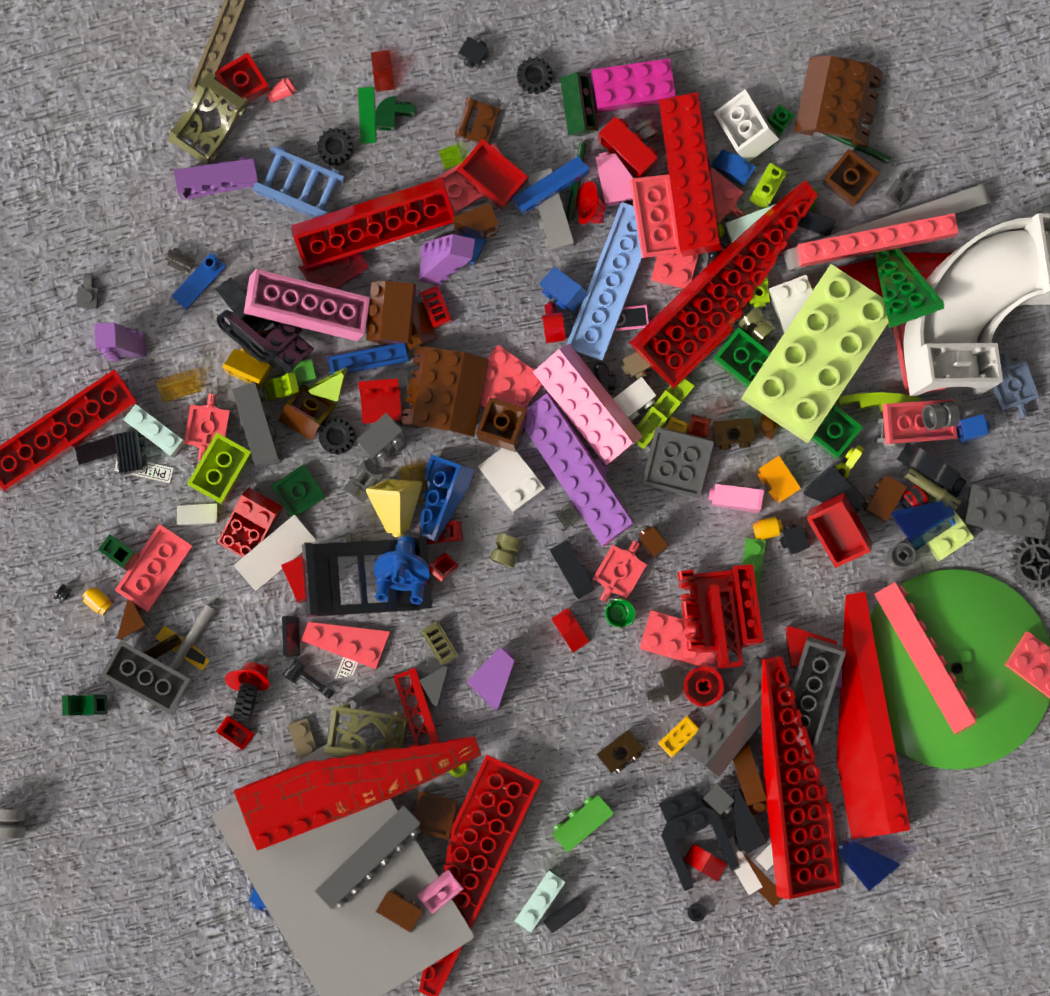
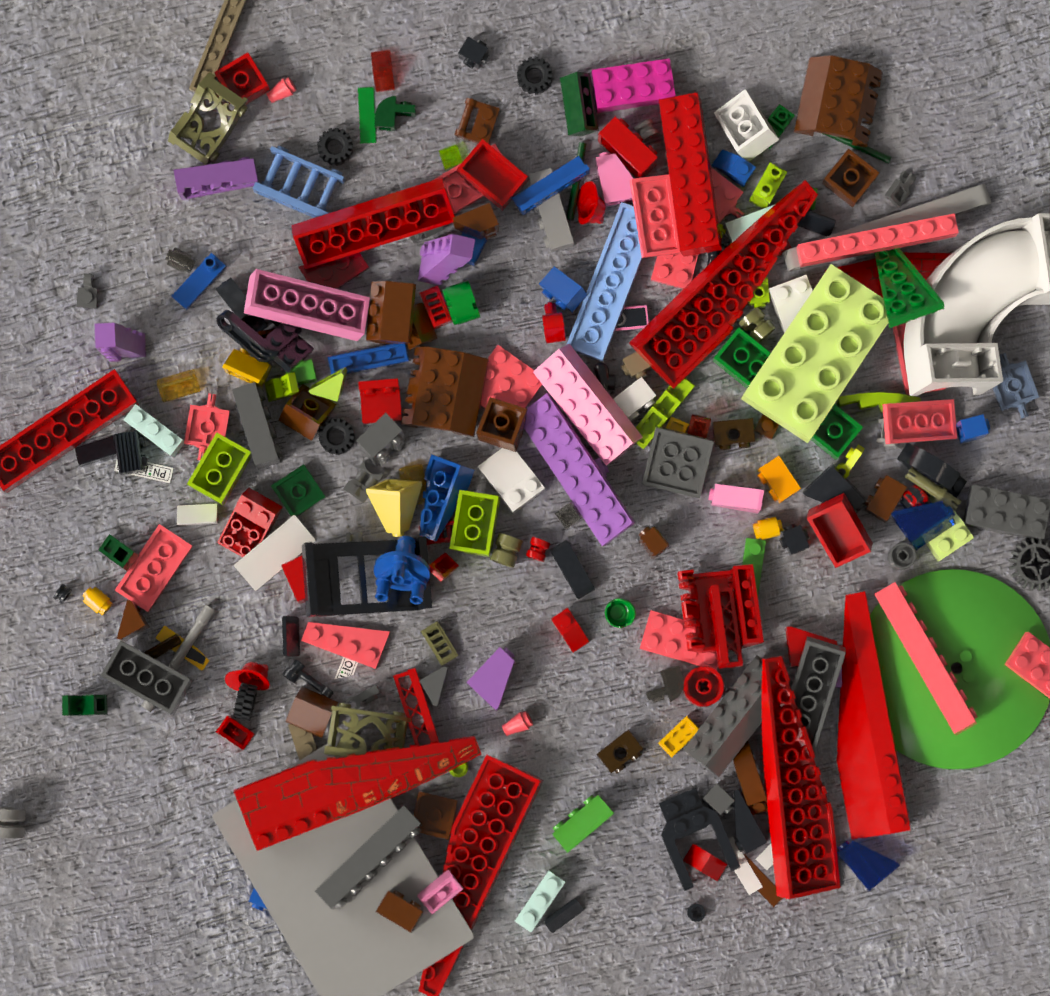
(311, 711): none -> slope
(461, 303): none -> green brick
(475, 523): none -> lime slope
(518, 723): none -> coral cone
(534, 552): none -> red wheel
(619, 571): coral plate -> none
(941, 415): dark grey wheel -> none

